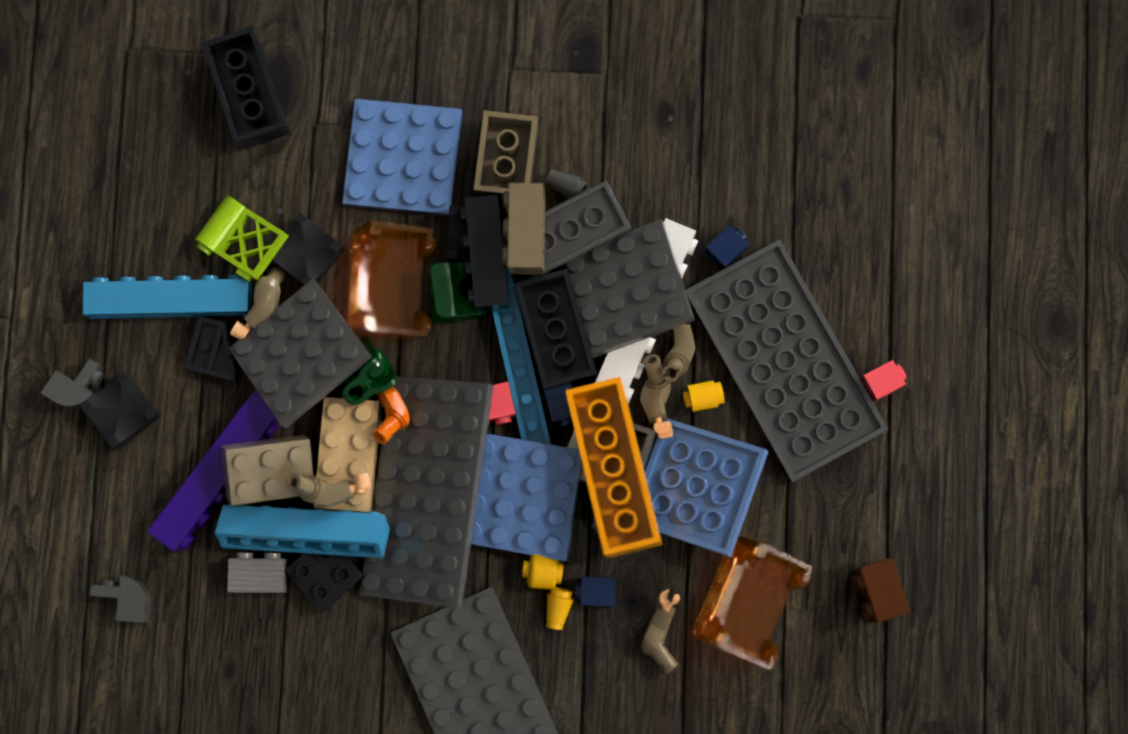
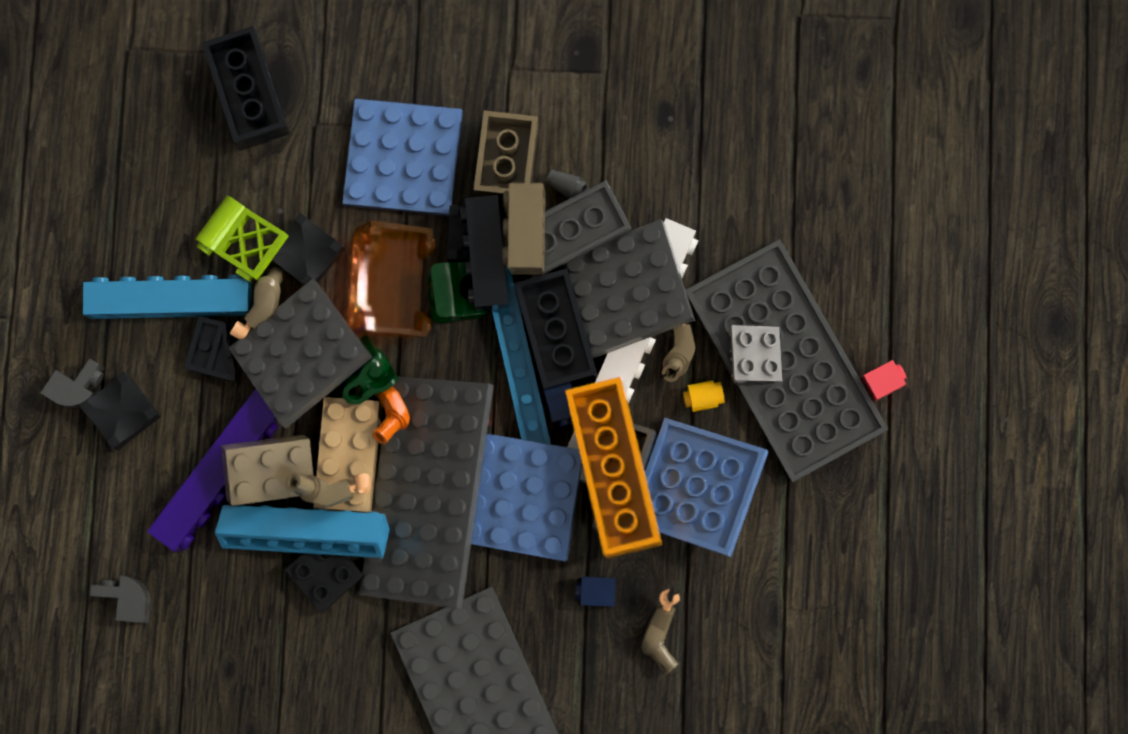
(257, 574): light grey brick -> none
(501, 405): coral brick -> none
(542, 572): yellow head -> none
(558, 607): yellow cone -> none
(654, 396): dark tan arm -> none
(727, 247): dark blue brick -> none
(749, 601): clear orange windscreen -> none
(755, 353): none -> light grey hinge
(880, 591): reddish brown brick -> none

